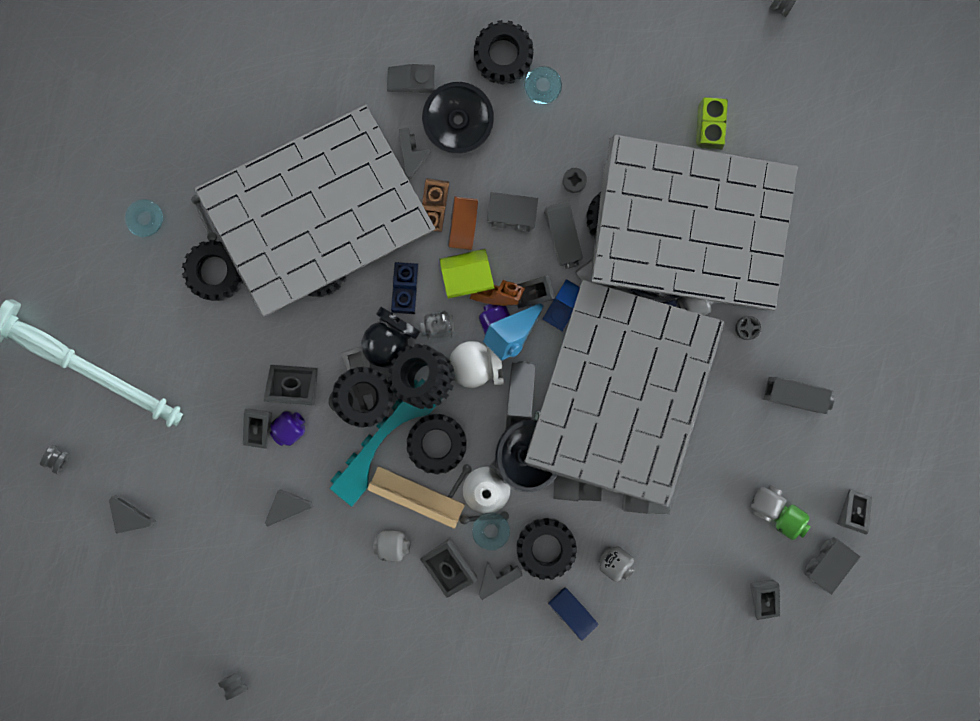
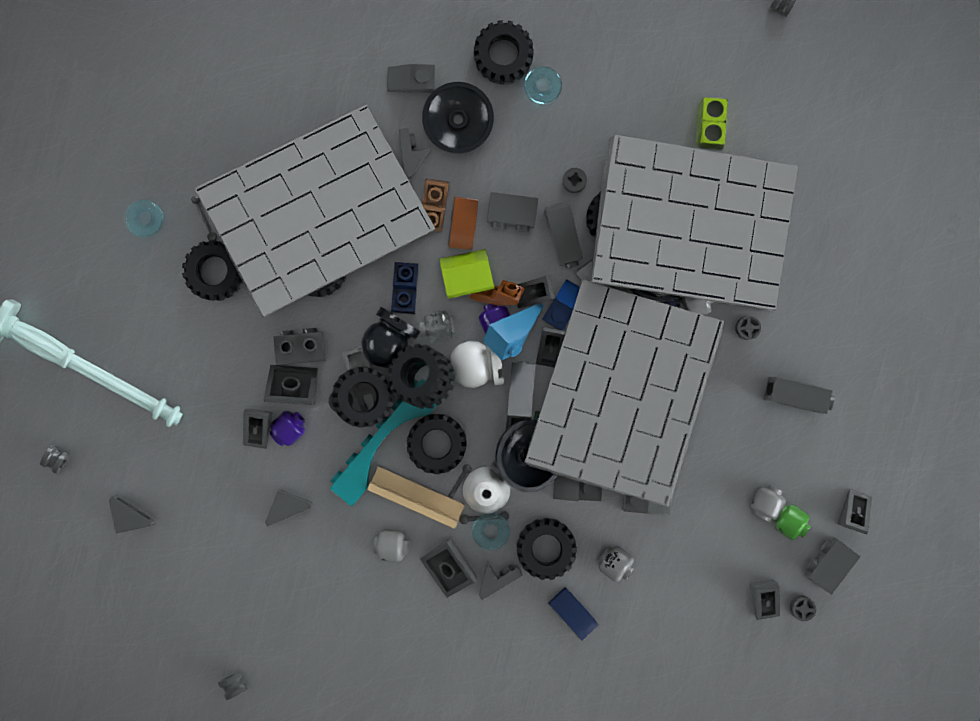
(299, 348): none -> dark grey brick
(549, 346): none -> dark grey slope
(808, 608): none -> dark grey wheel

